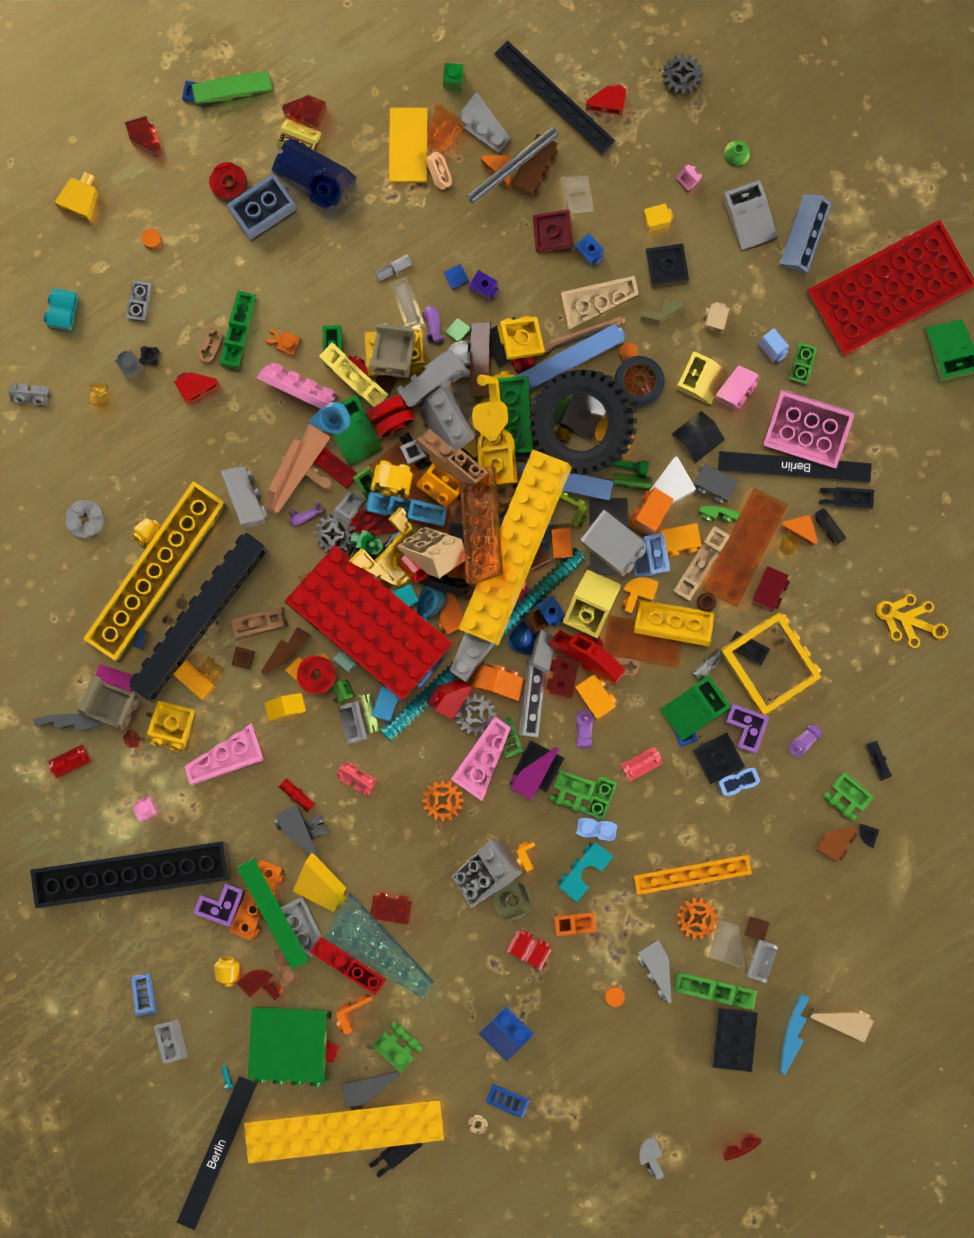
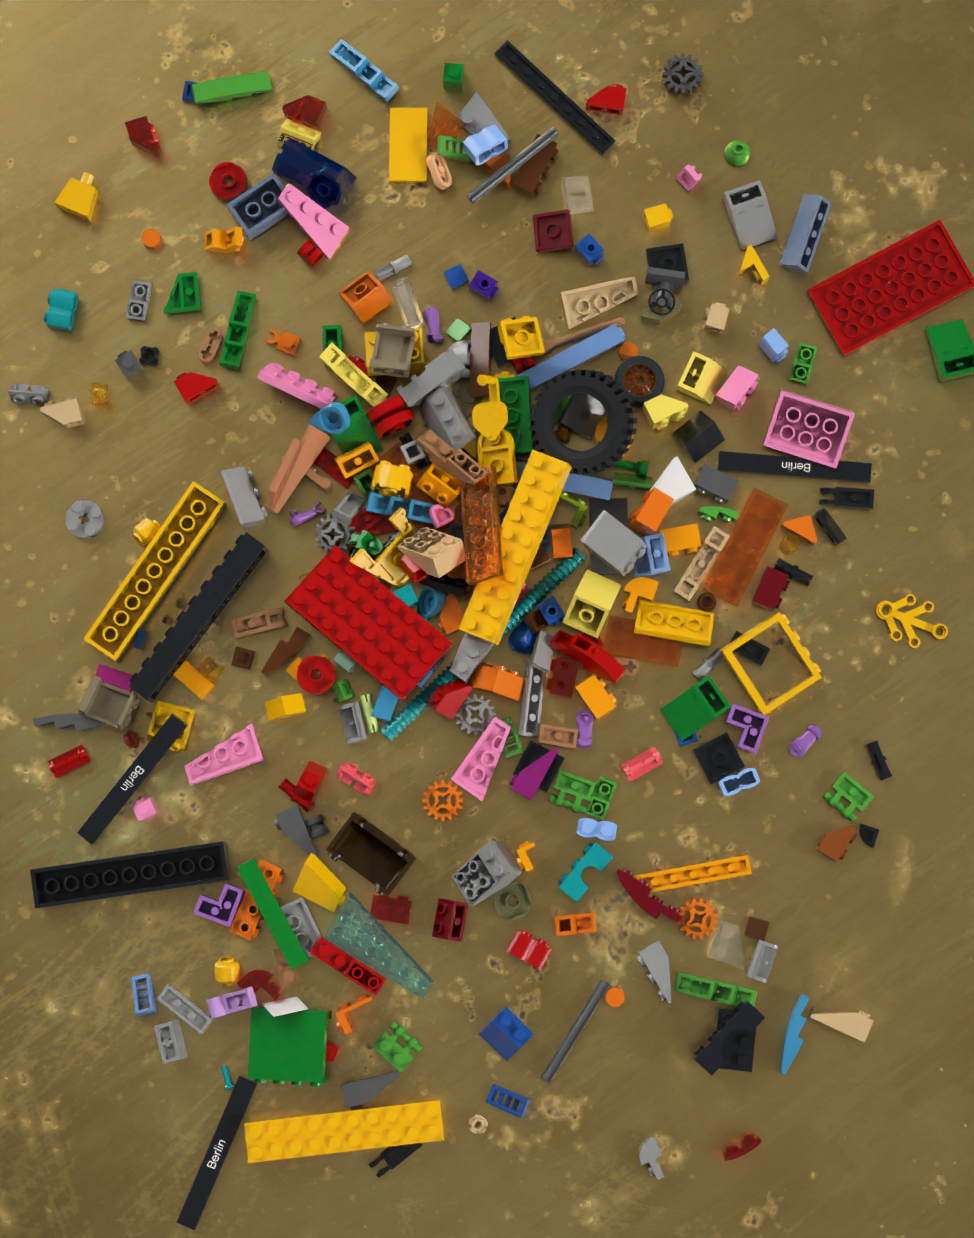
(65, 413): none -> tan slope
(132, 778): none -> black tile
(184, 295): none -> green wing
(184, 1009): none -> light grey tile
(224, 240): none -> light orange brick
(231, 1002): none -> lavender plate
(285, 1006): none -> white sticker
(309, 780): none -> red slope
(310, 253): none -> red wheel
(318, 223): none -> bright pink wing
(356, 459): none -> light orange brick
(364, 70): none -> dark azure slope
(366, 297): none -> orange slope
(371, 853): none -> dark brown windscreen
(440, 515): none -> bright pink tile
(442, 140): none -> bright green slope
(450, 920): none -> dark red brick
(485, 144): none -> light blue brick
(557, 736): none -> medium nougat plate
(575, 1031): none -> dark grey axle
(639, 893): none -> dark red slope
(663, 282): none -> dark grey piece
(663, 410): none -> light yellow slope
(711, 1055): none -> black arch
(752, 261): none -> yellow slope
(793, 572): none -> black pin

